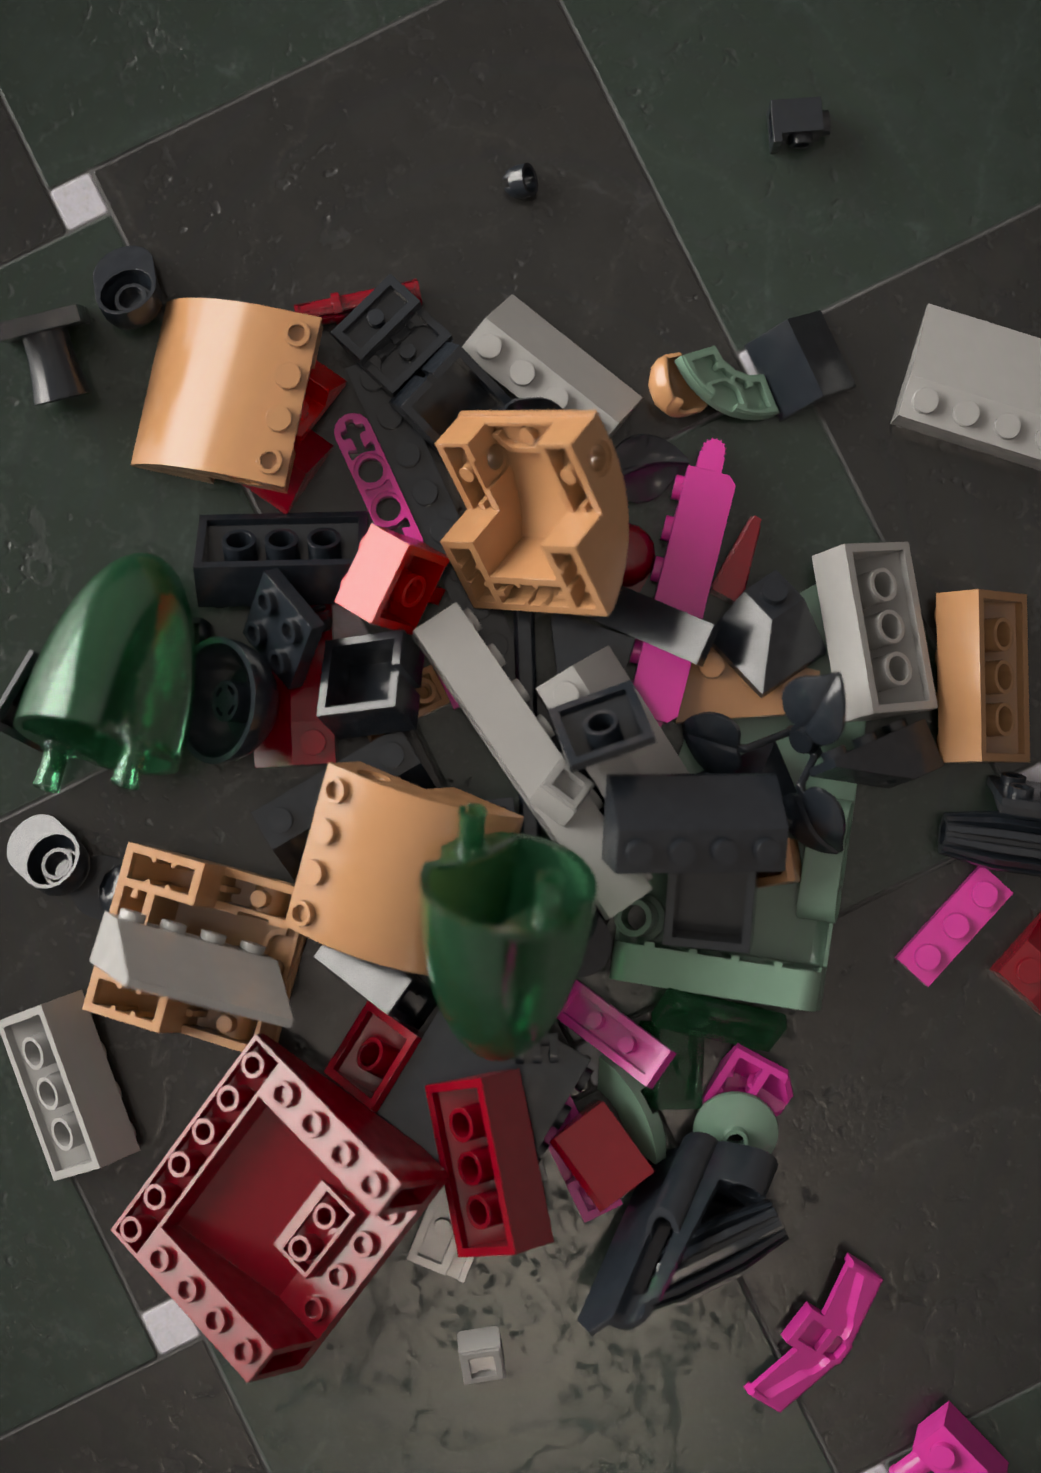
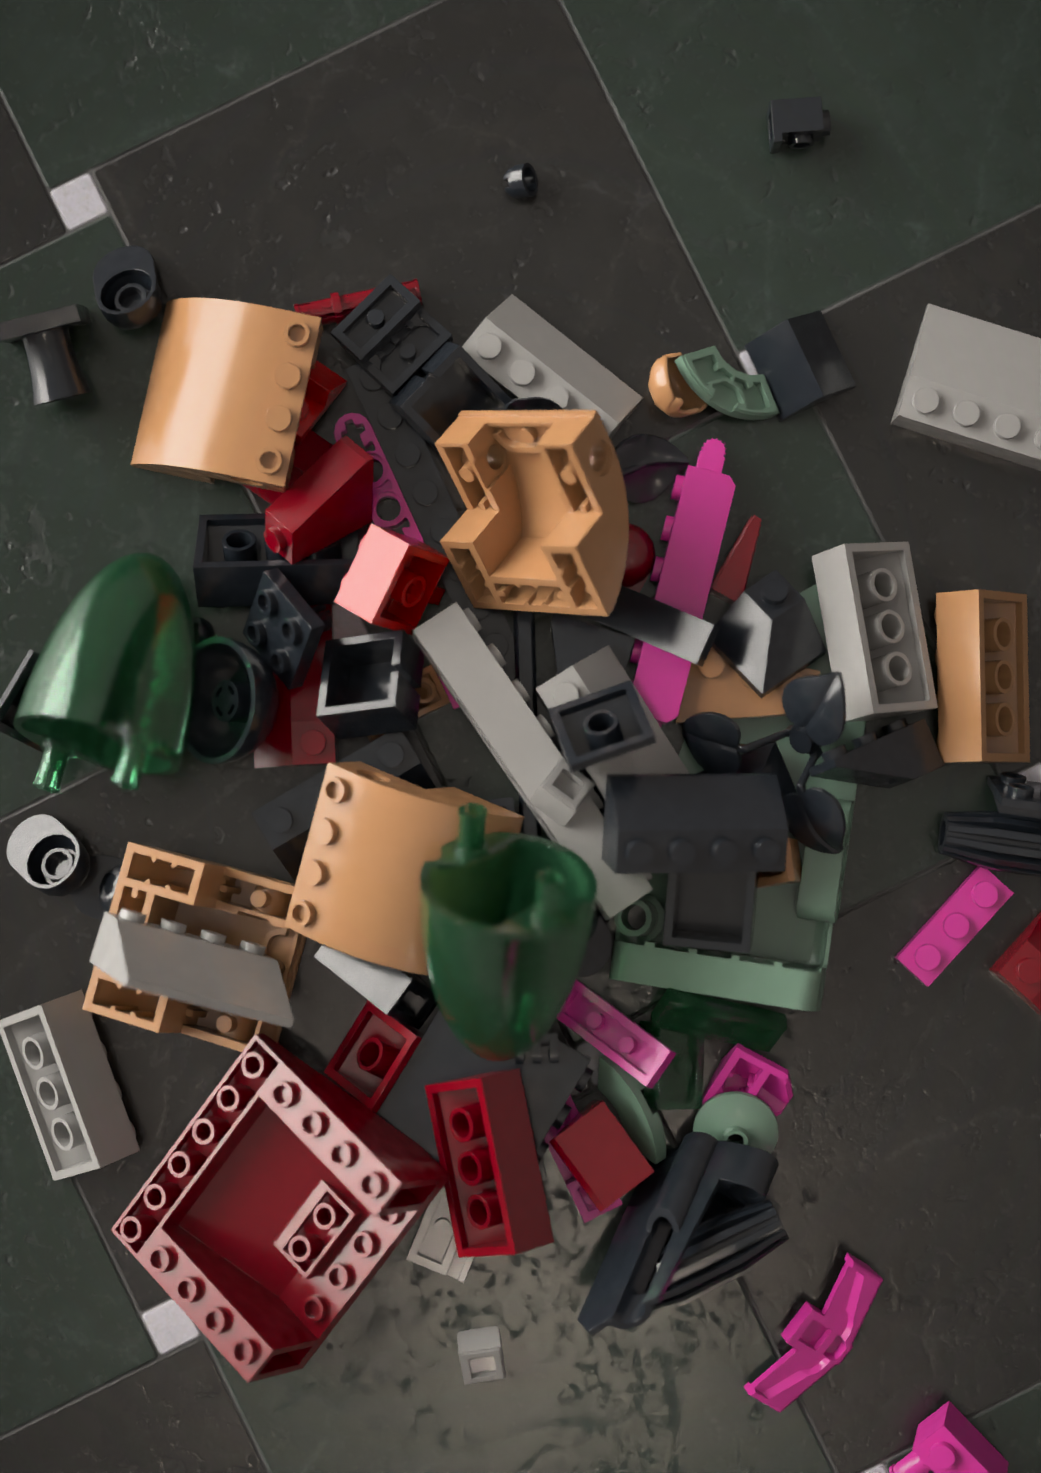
(322, 503): none -> dark red slope

